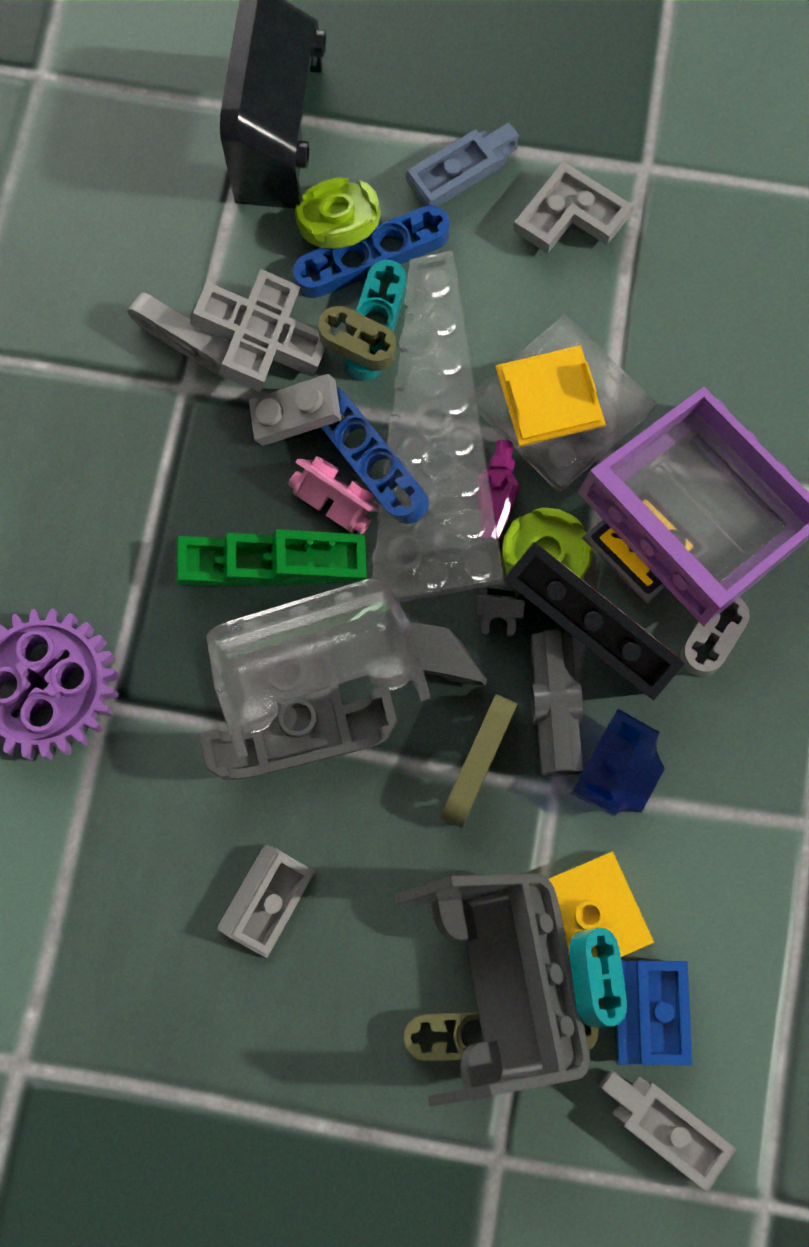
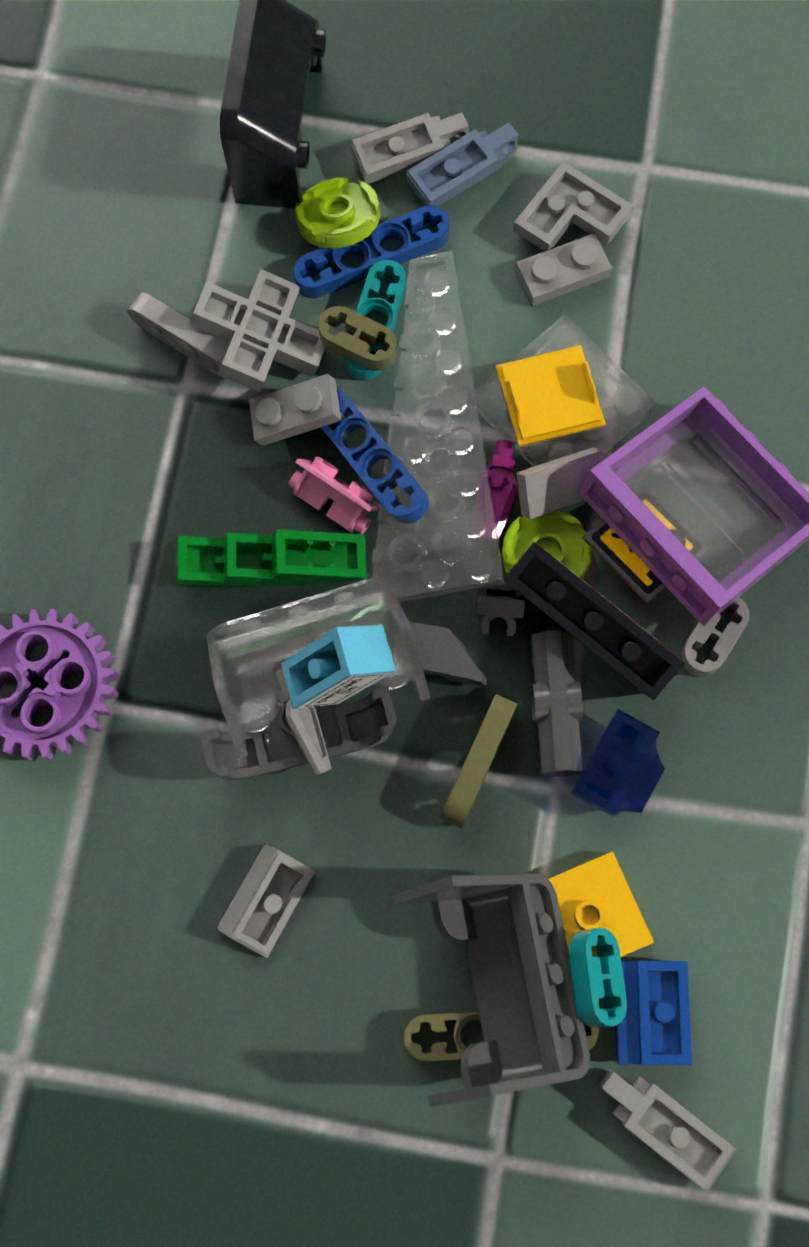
(305, 728): none -> light grey piece
(338, 666): none -> medium azure brick
(405, 144): none -> light grey hinge
(555, 483): none -> light grey tile
(563, 269): none -> light grey plate

